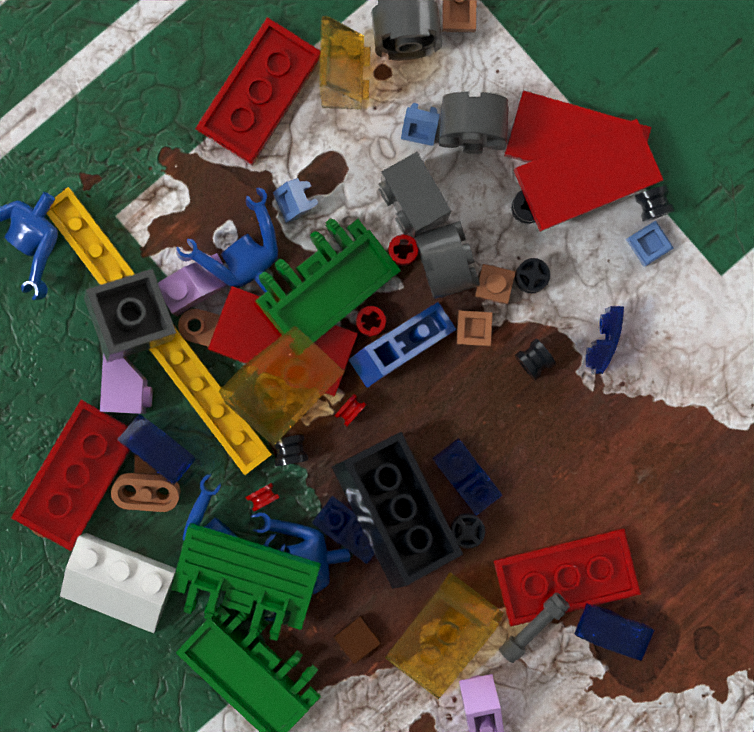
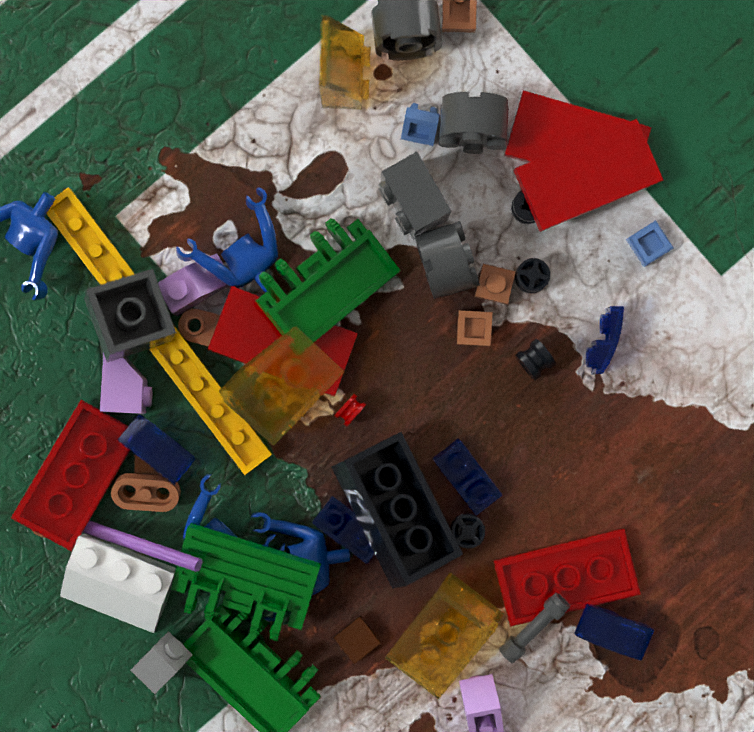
(143, 546): none -> medium lavender bar
(161, 662): none -> light grey brick
(259, 91): red tile -> none
(262, 497): red bush -> none
(290, 450): black wheel -> none
(293, 200): medium blue tile -> none
(374, 331): red bush -> none
(395, 242): red bush -> none
(402, 344): blue slope -> none
(654, 203): black wheel -> none

